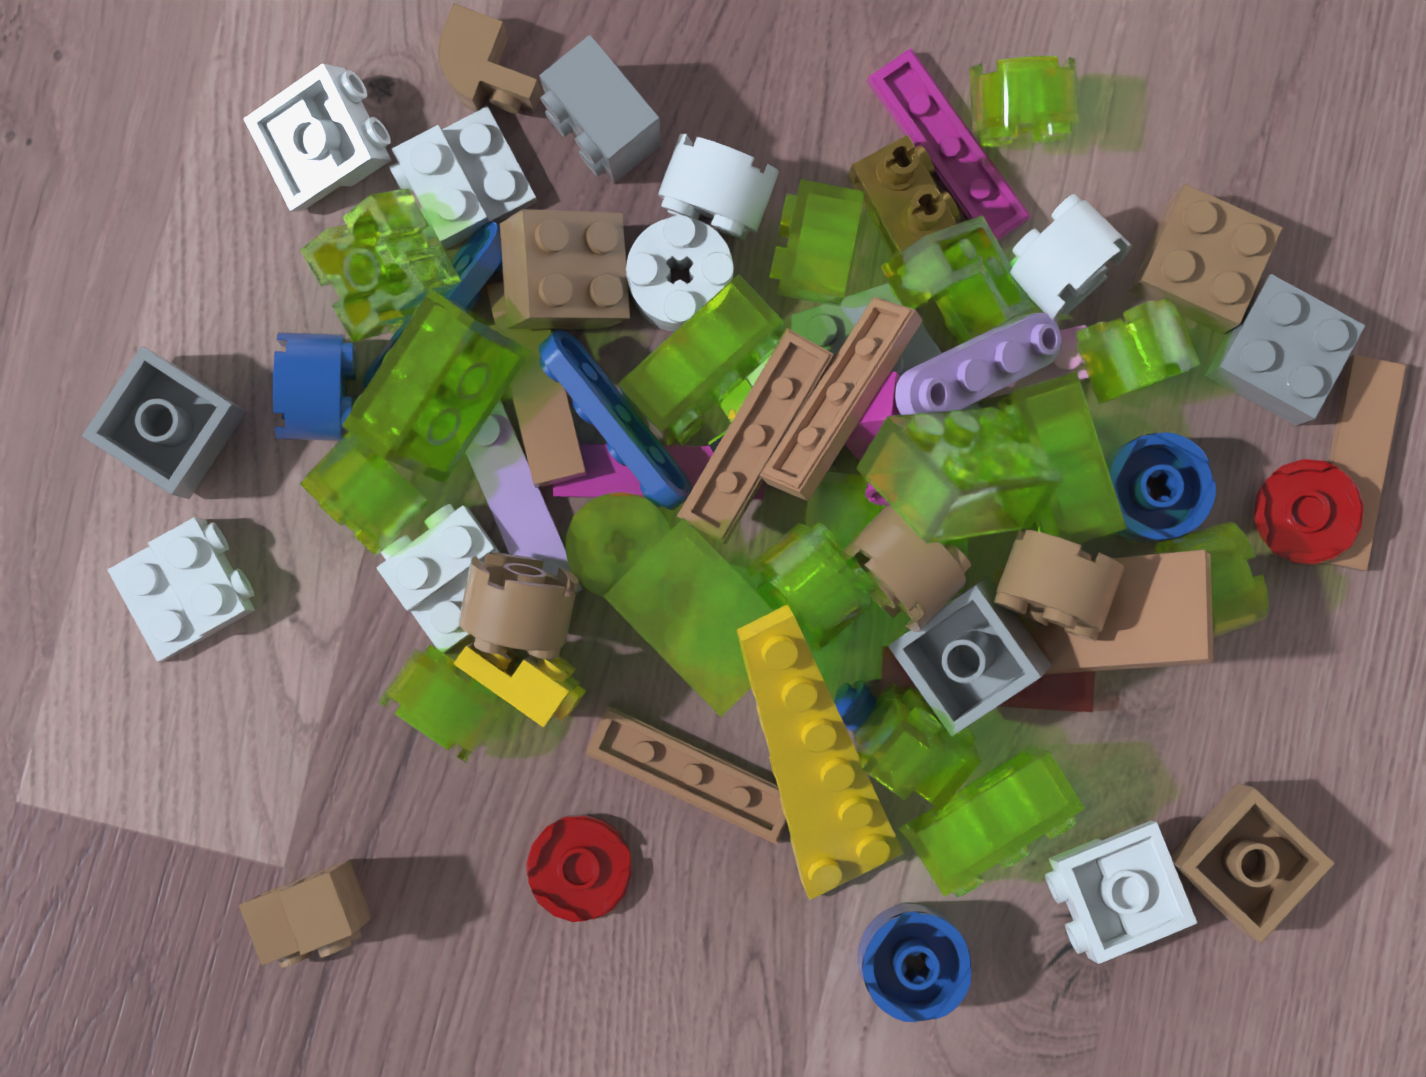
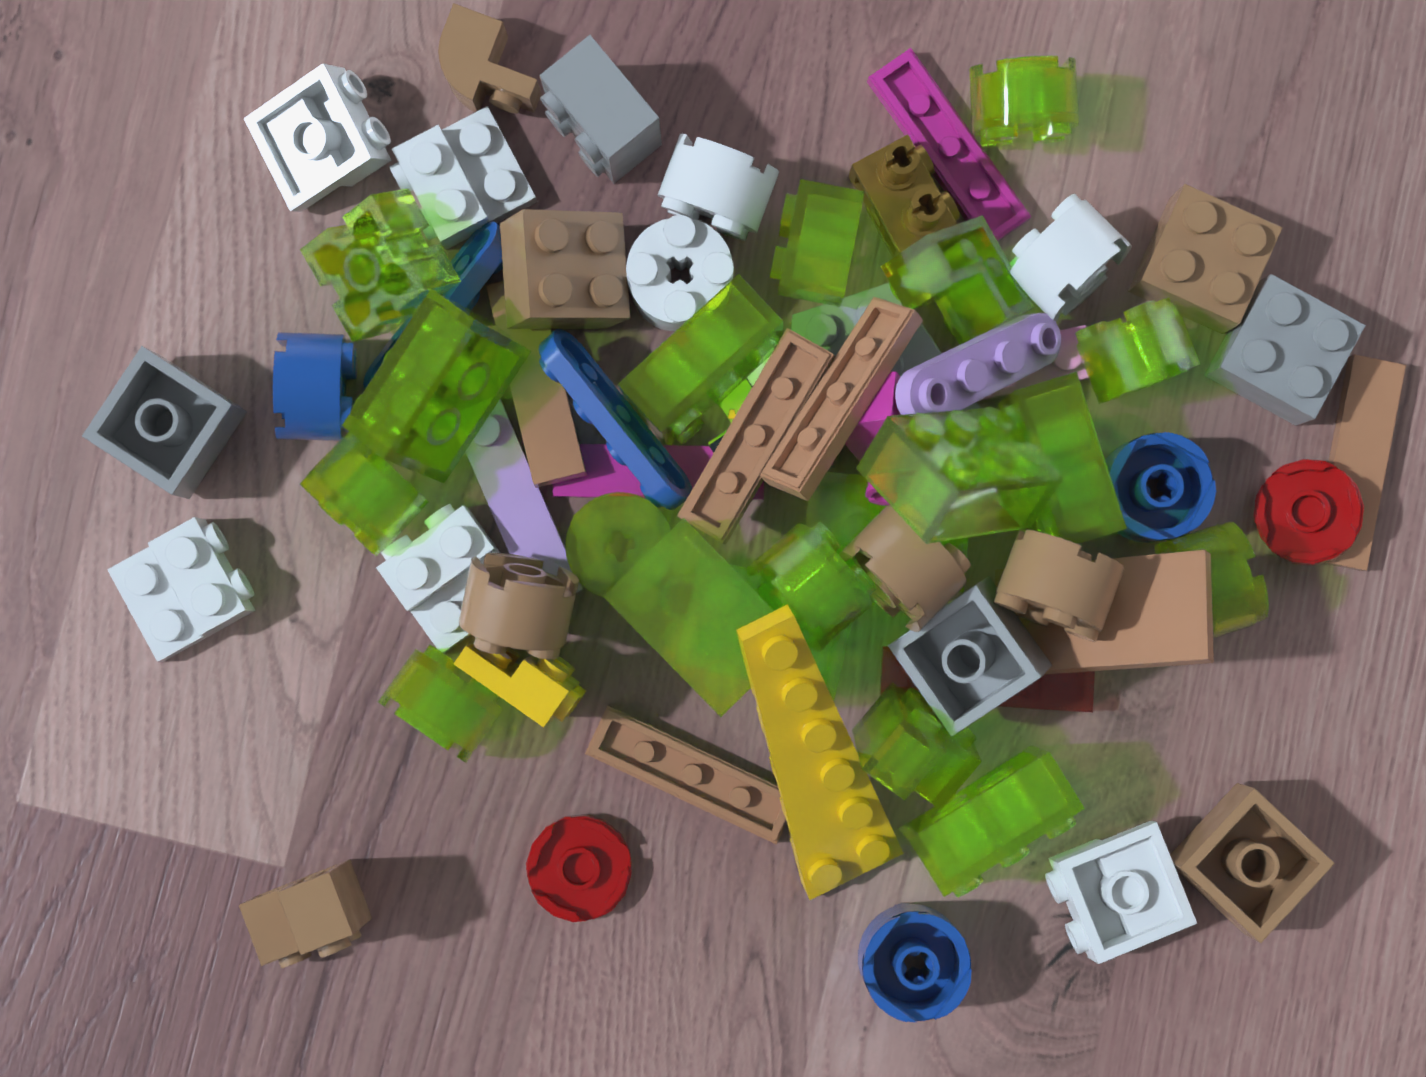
(854, 703): plate -> none

